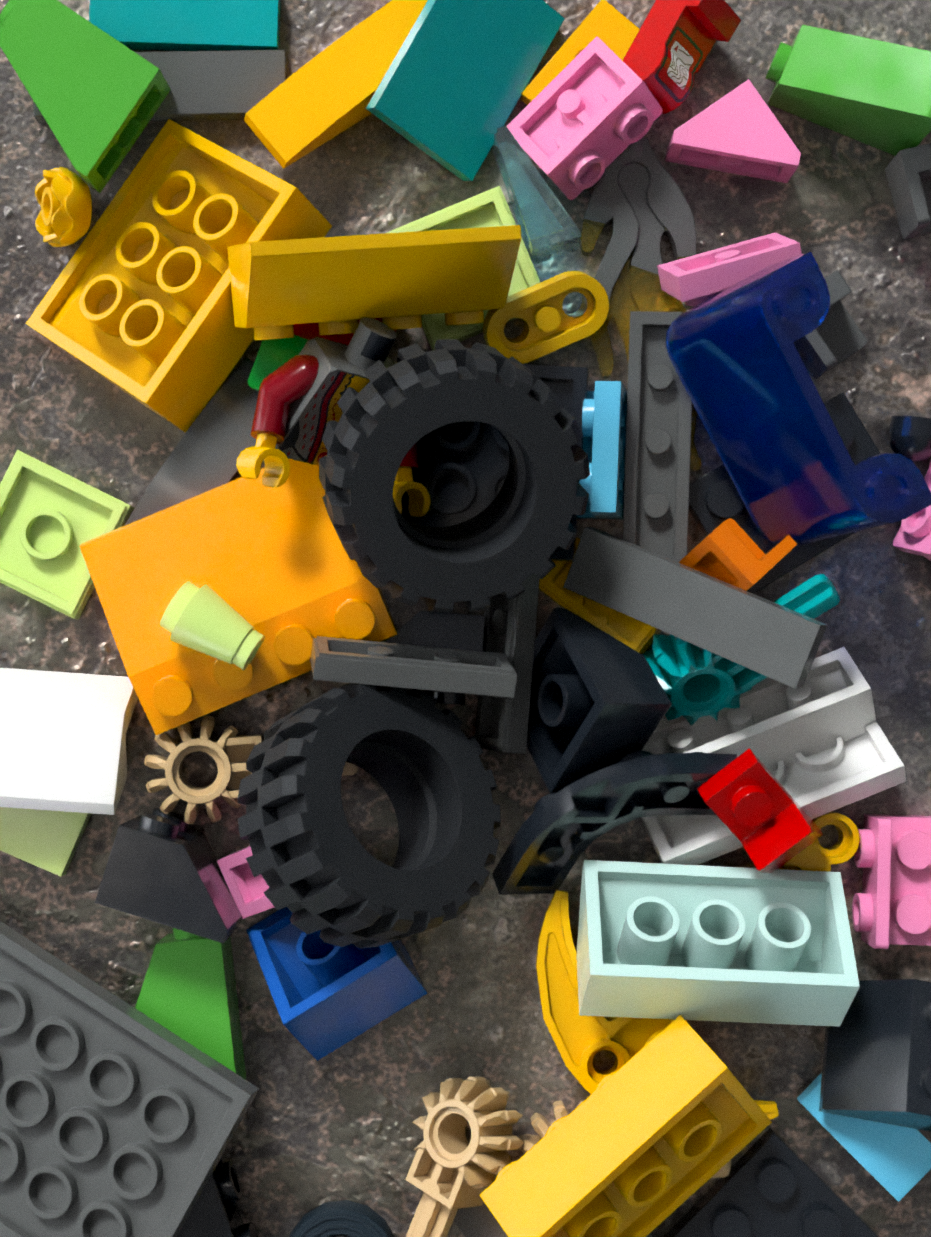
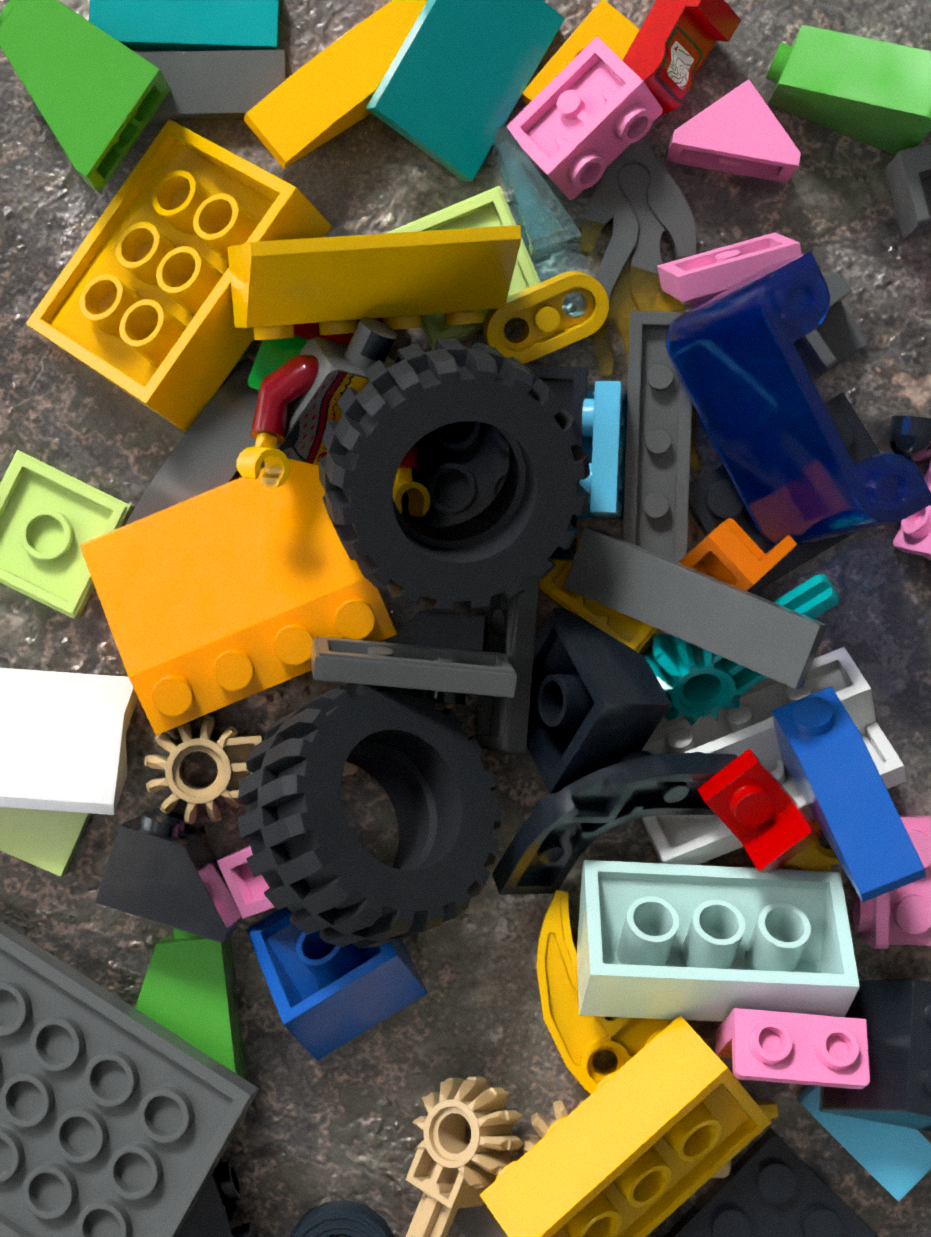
(64, 207): yellow plate -> none
(210, 626): yellowish green cone -> none
(795, 1048): none -> bright pink bracket
(846, 793): none -> blue slope

